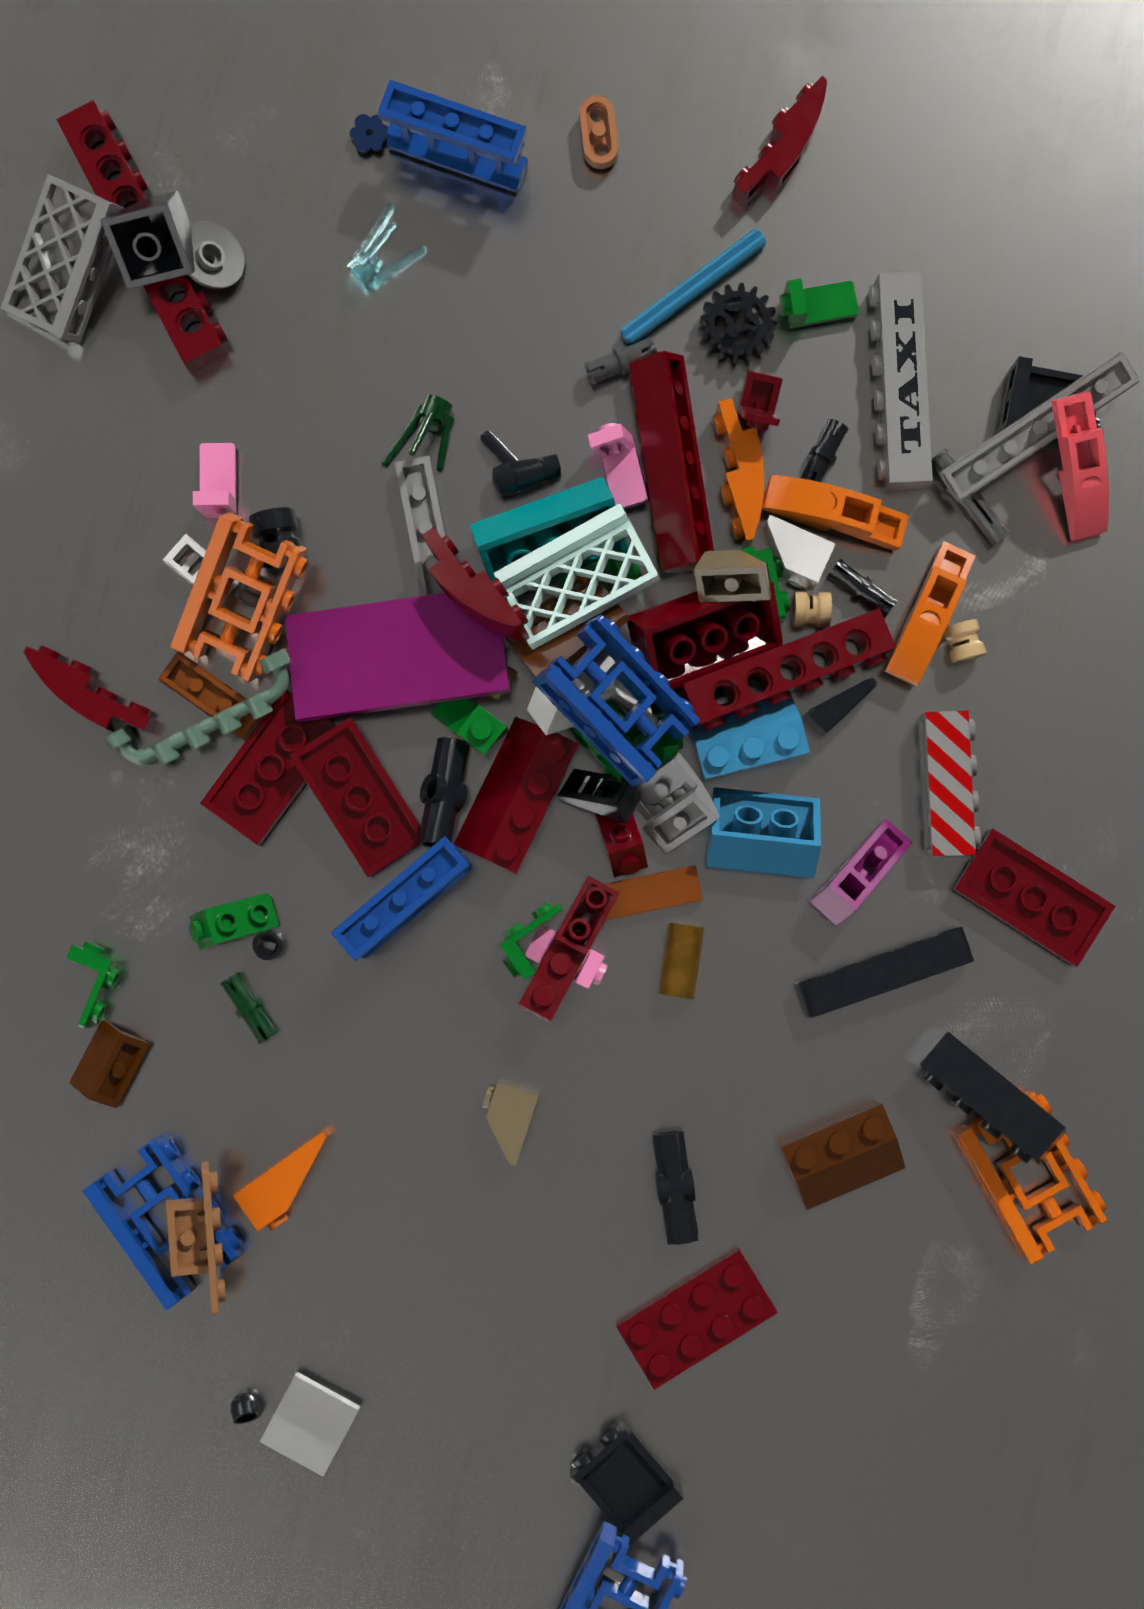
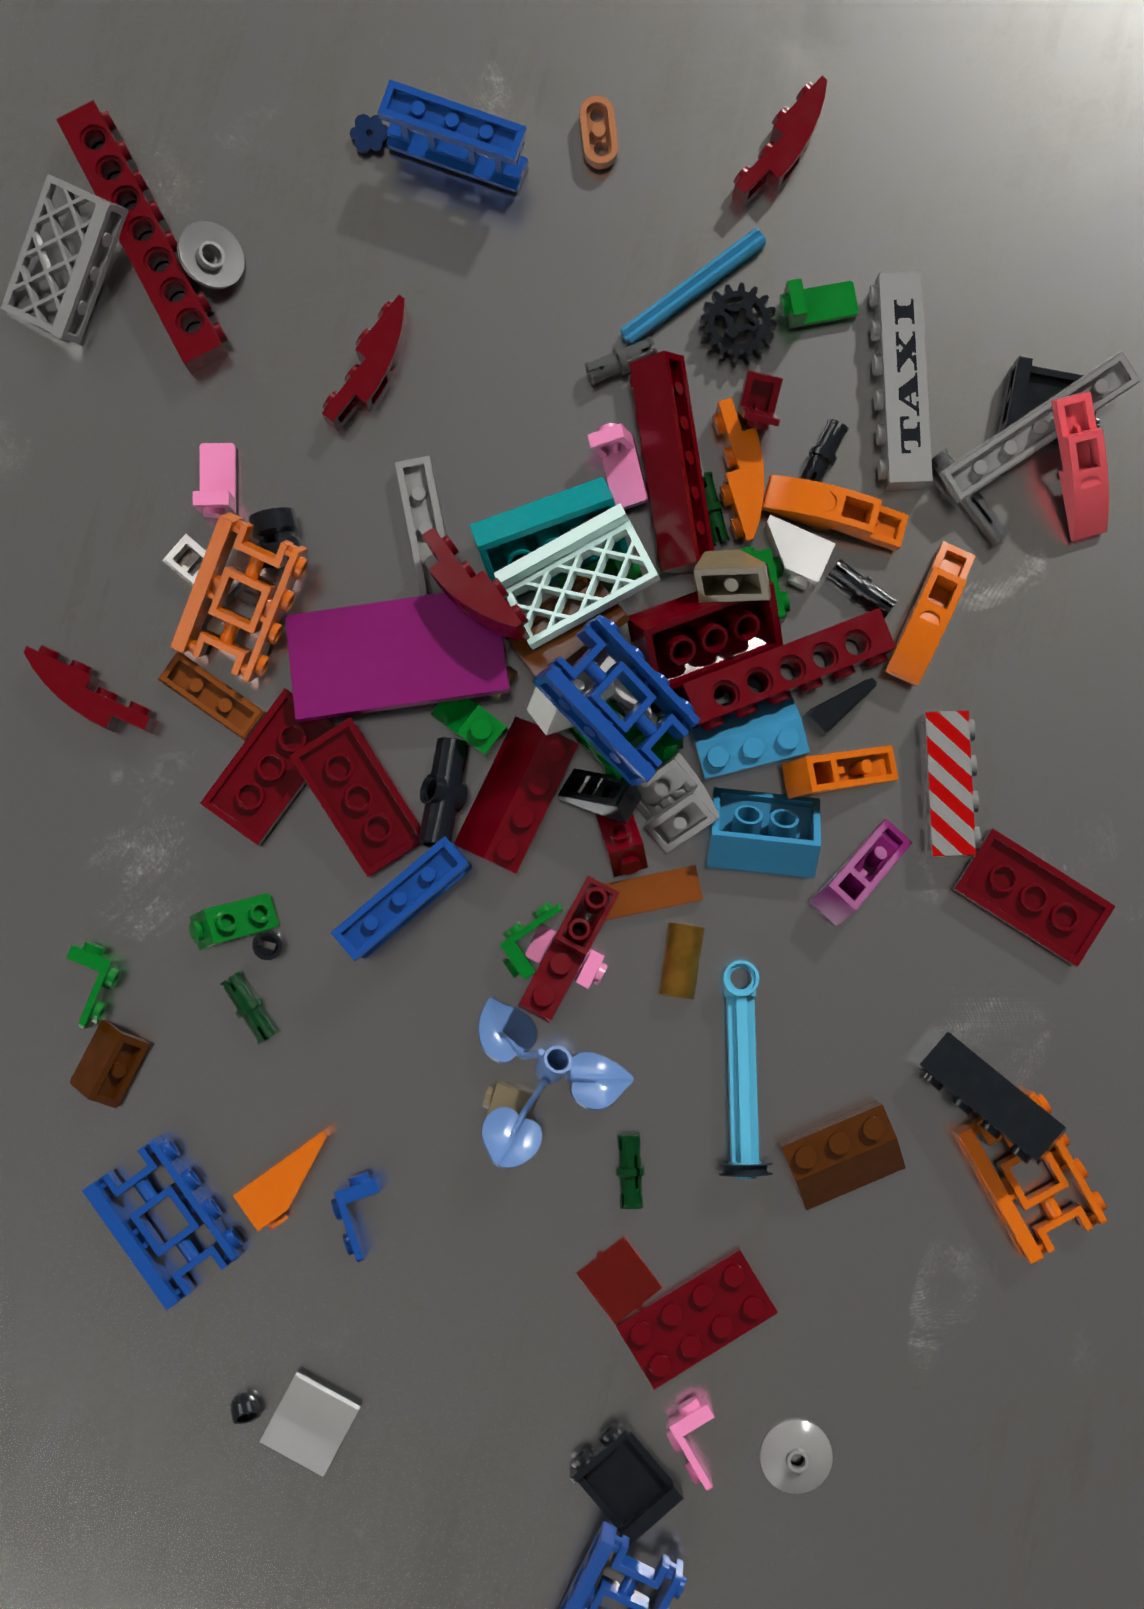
(151, 240): black slope -> none
(192, 1237): medium nougat bracket -> none
(225, 720): sand green bar -> none
(359, 1187): none -> blue bracket
(366, 264): clear light blue plant -> none
(379, 353): none -> dark red slope
(431, 416): dark green plant -> none
(517, 474): black piece -> none
(594, 1079): none -> medium blue plant
(619, 1280): none -> clear red piece
(630, 1171): none -> dark green pin
(675, 1187): black piece -> none
(691, 1416): none -> bright pink bracket
(715, 510): none -> dark green pin
(742, 1076): none -> medium azure piece
(794, 1438): none -> light grey dish
(811, 609): tan wheel -> none
(839, 771): none -> orange slope
(885, 972): black beam -> none
(962, 633): tan wheel -> none

